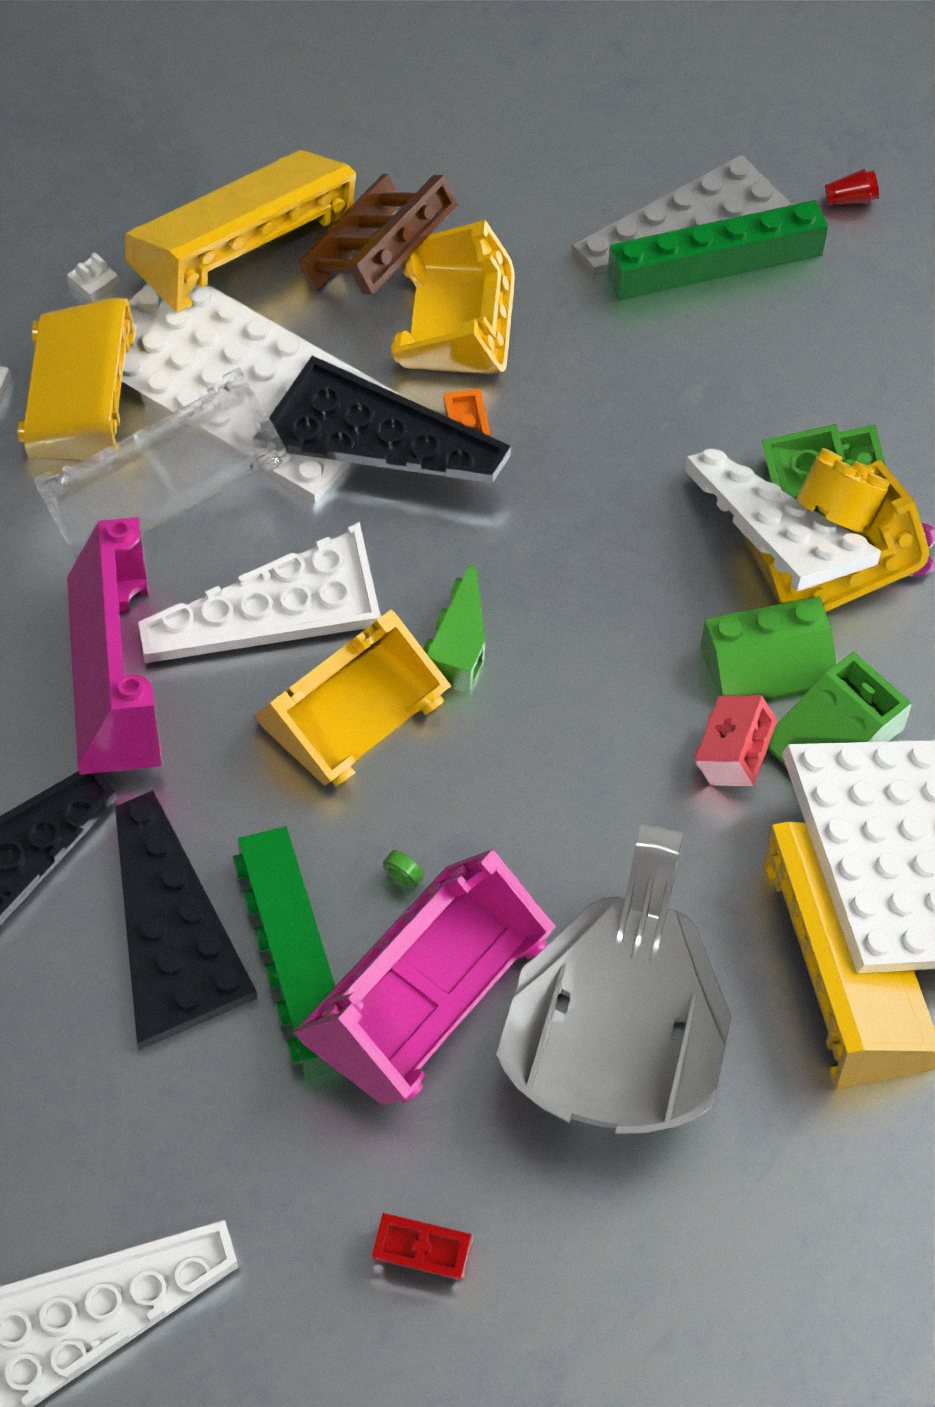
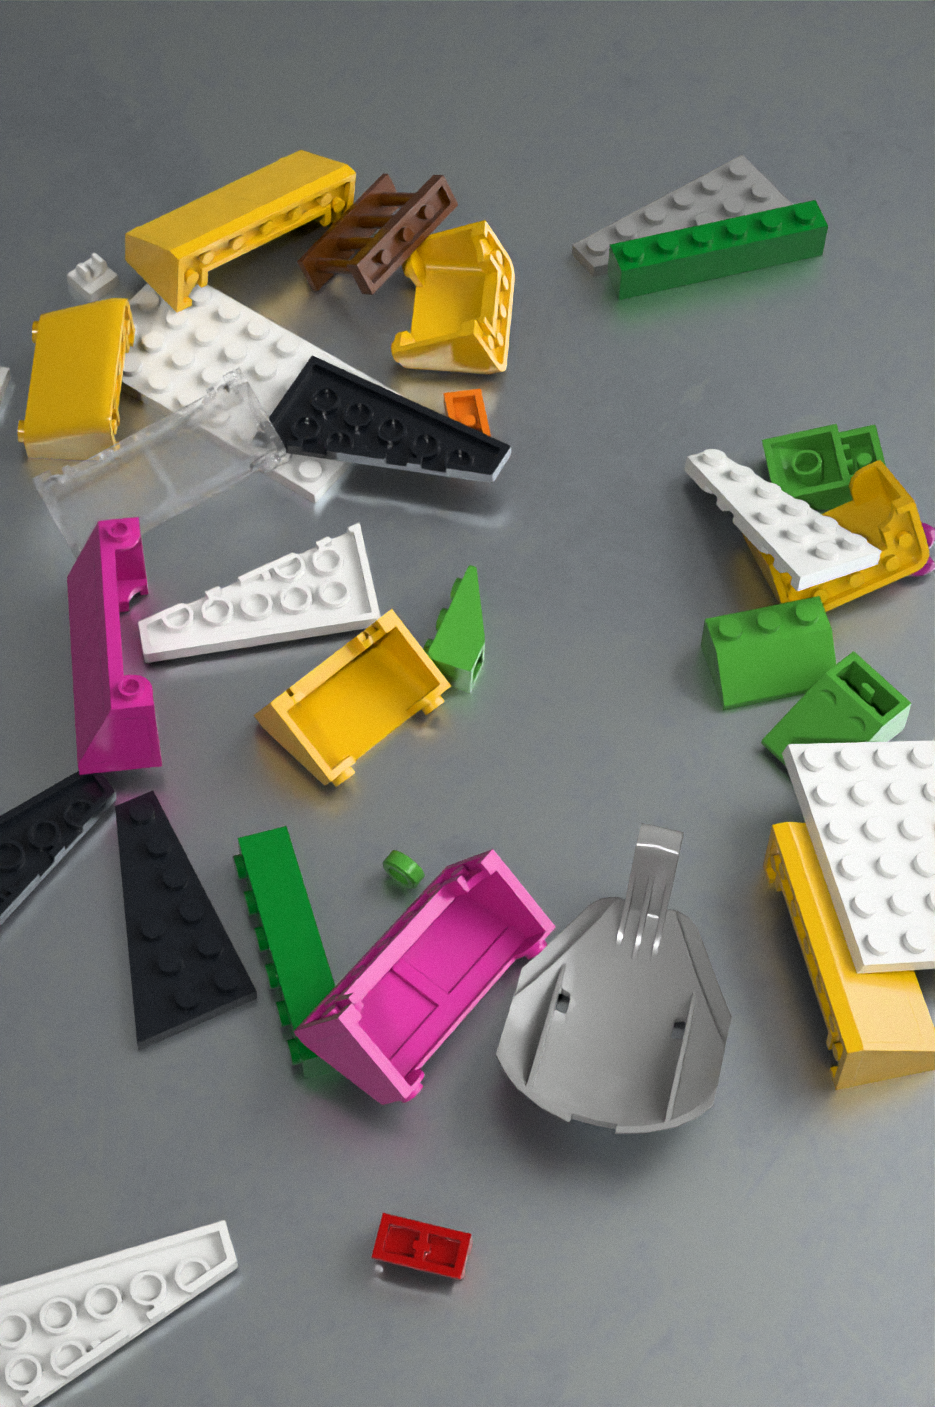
(736, 740): coral brick -> none
(843, 491): yellow brick -> none
(853, 189): red cone -> none

